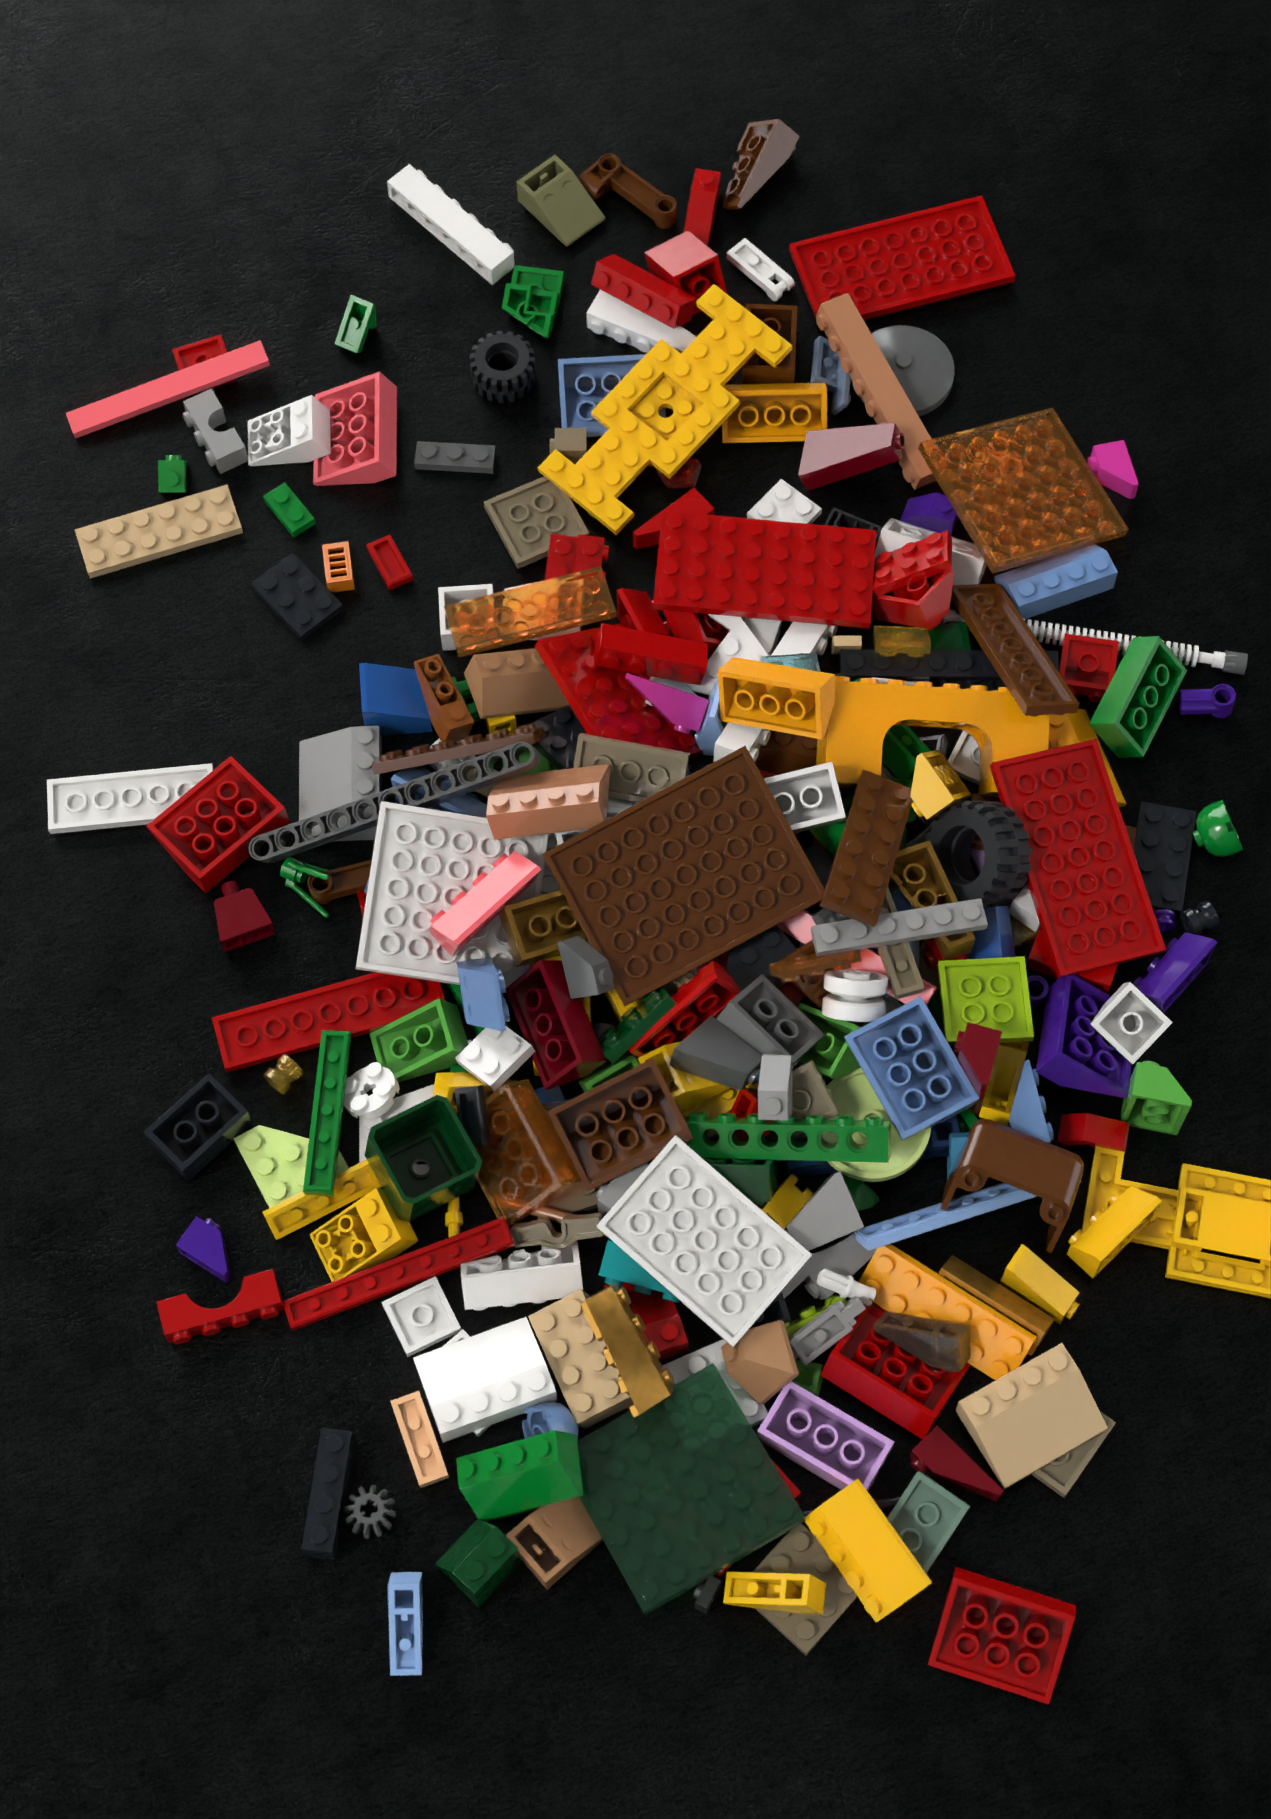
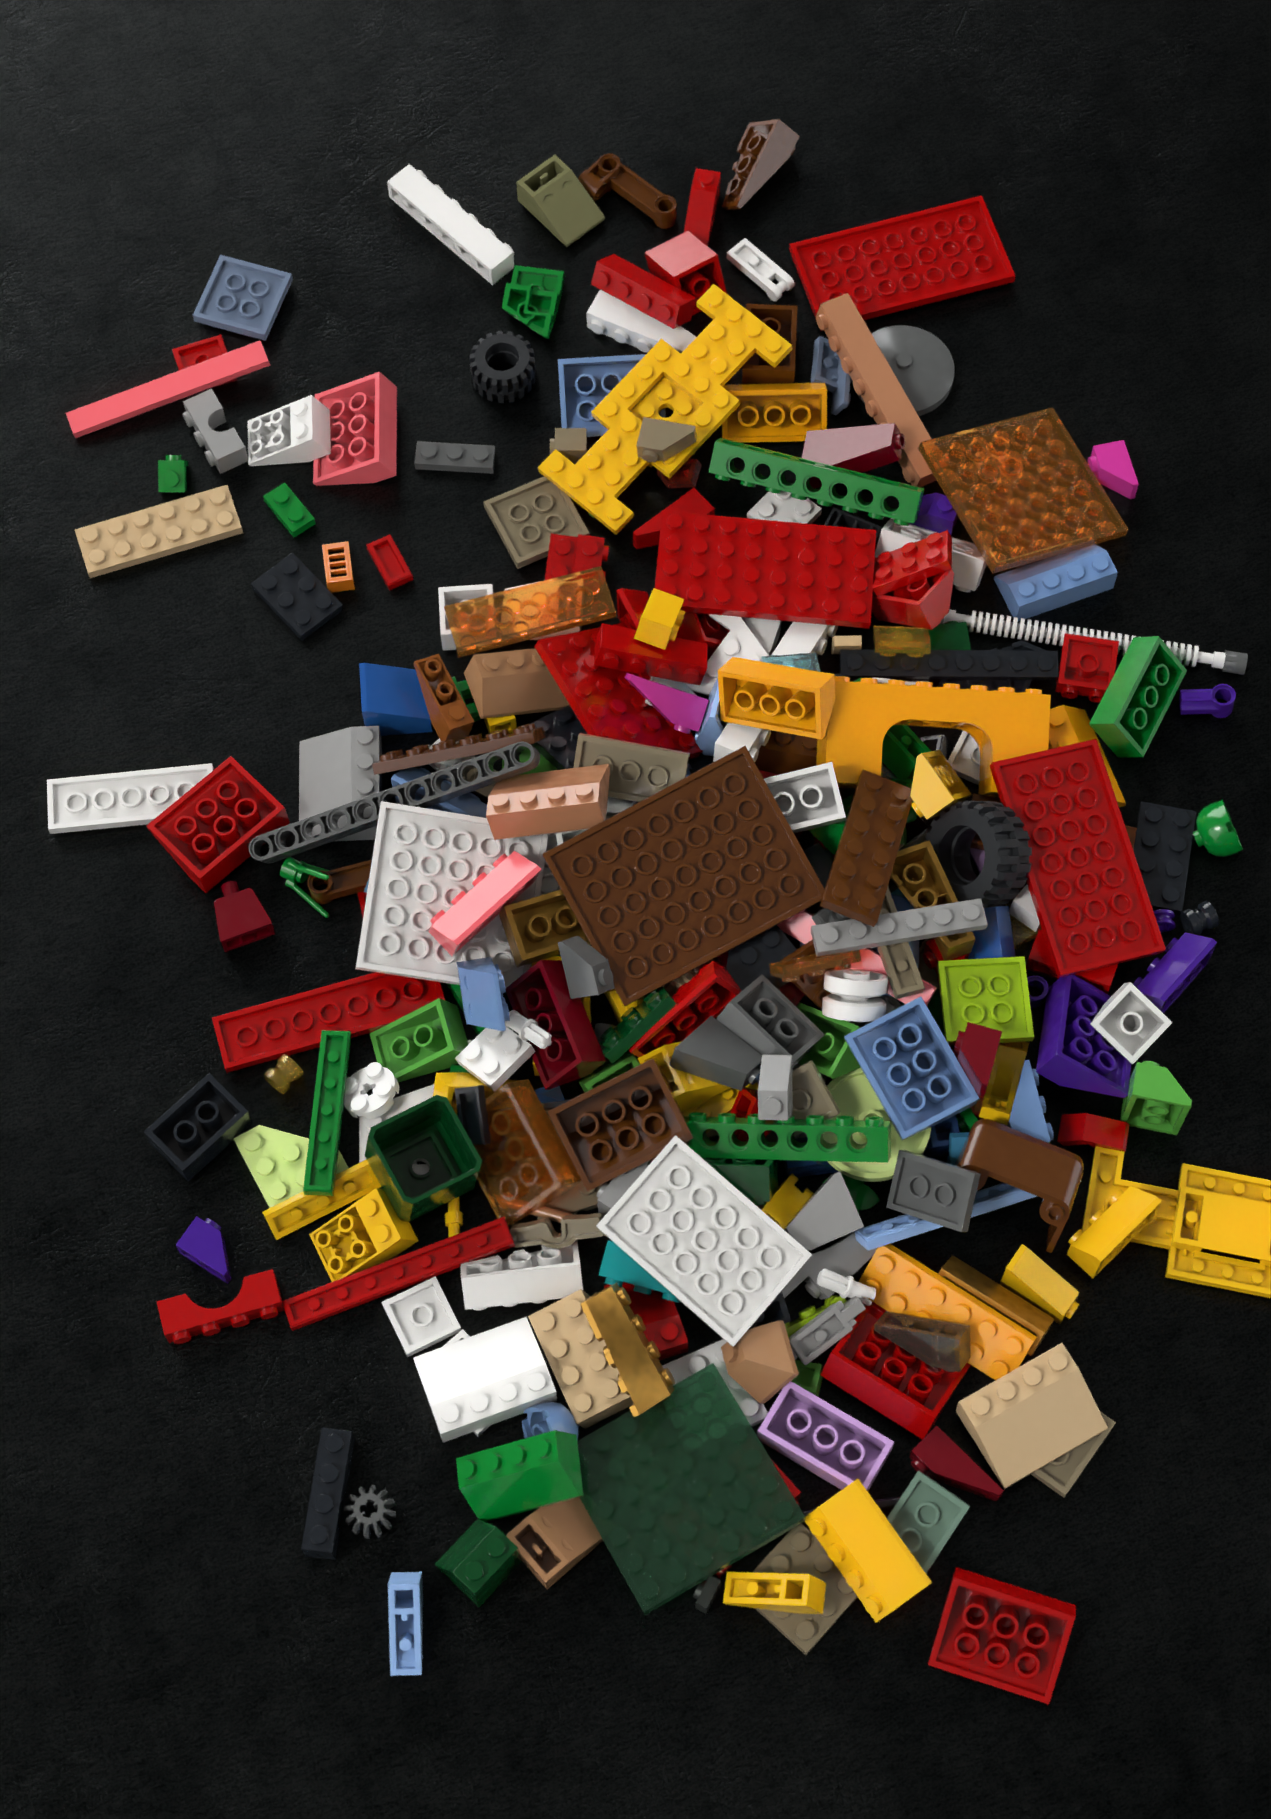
(242, 297): none -> sand blue plate
(357, 320): slope -> none
(419, 1439): light nougat plate -> none
(529, 1030): none -> white axle
(660, 619): none -> yellow brick
(663, 439): none -> dark tan slope
(908, 496): none -> green brick
(933, 1190): none -> dark grey plate
(1013, 650): reddish brown plate -> none

